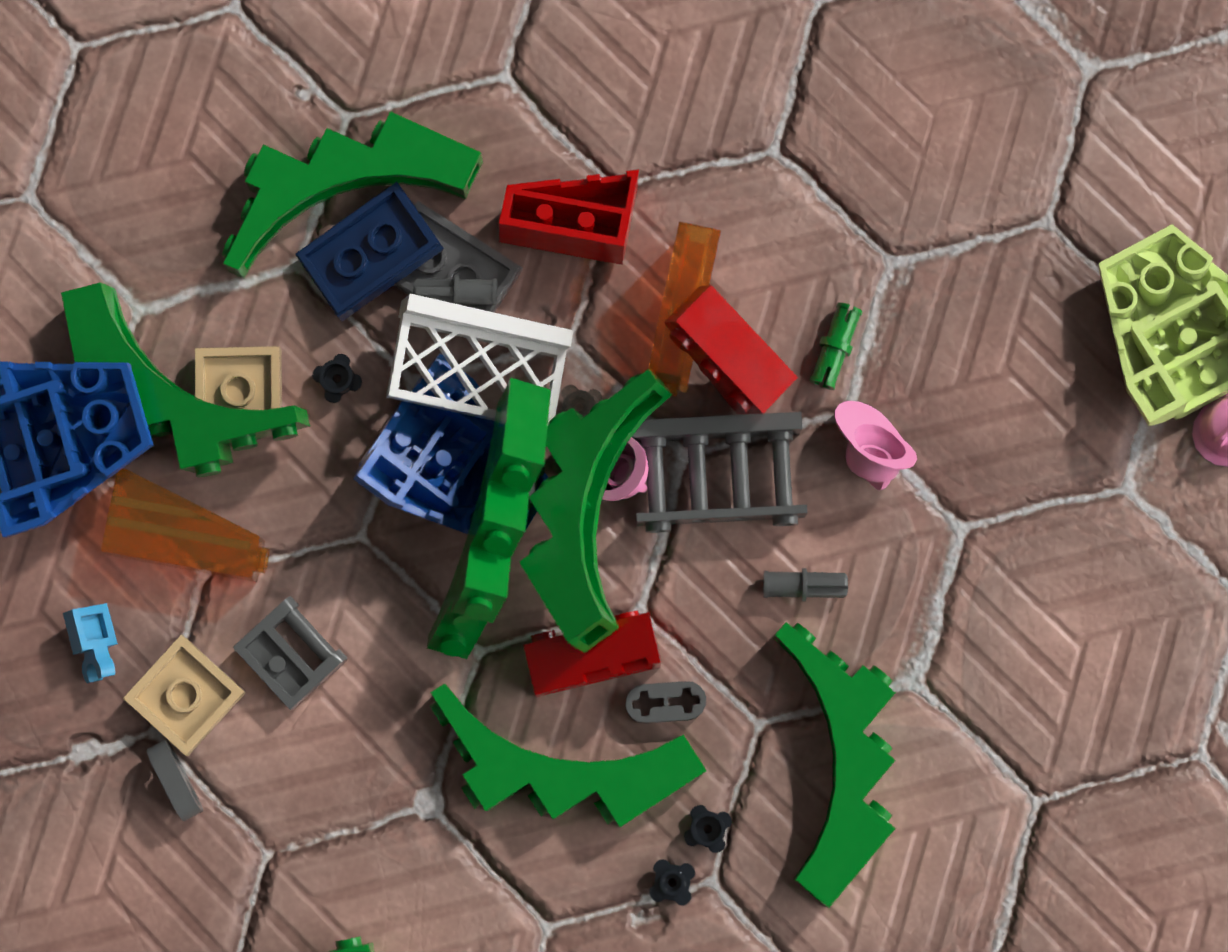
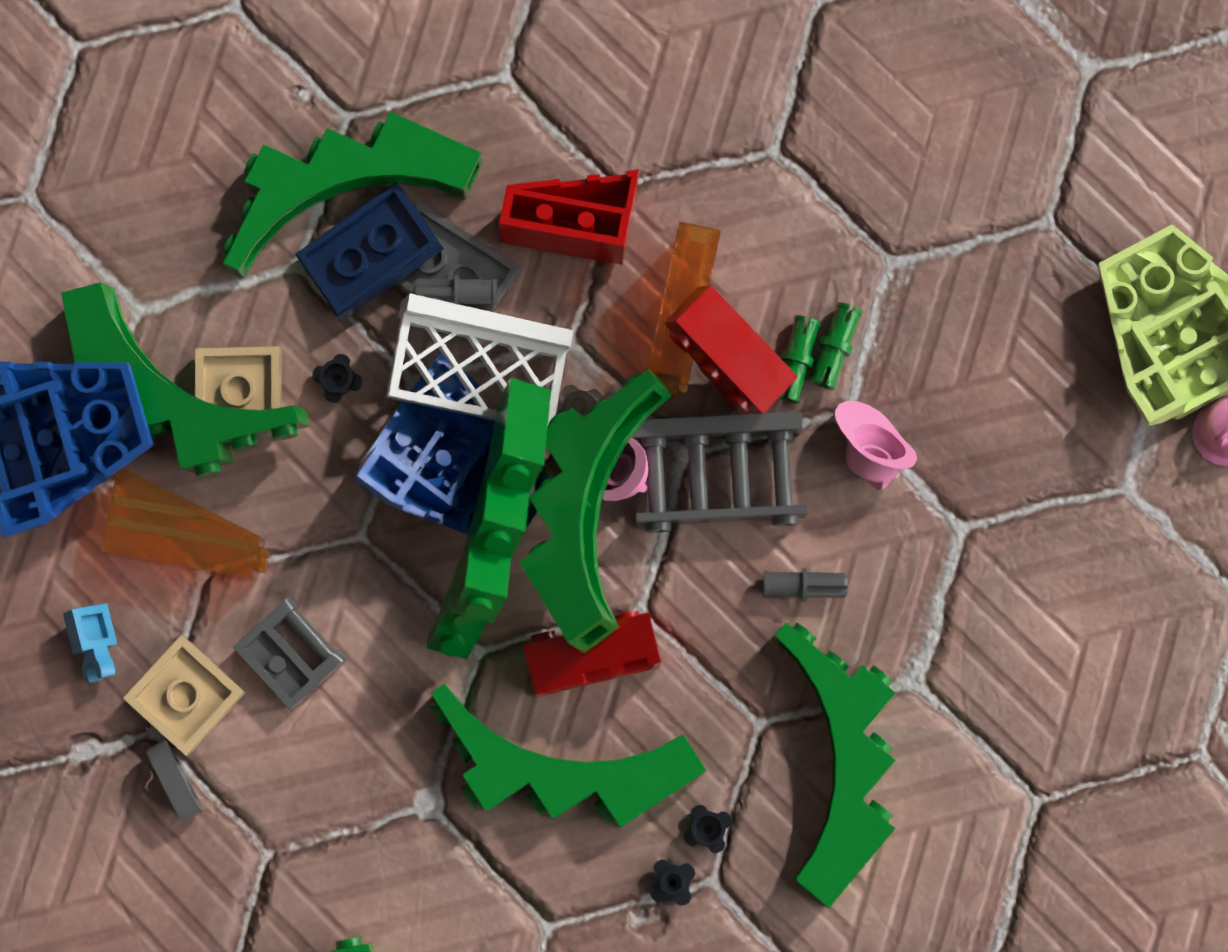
(666, 691): dark grey beam -> none
(798, 354): none -> green pin

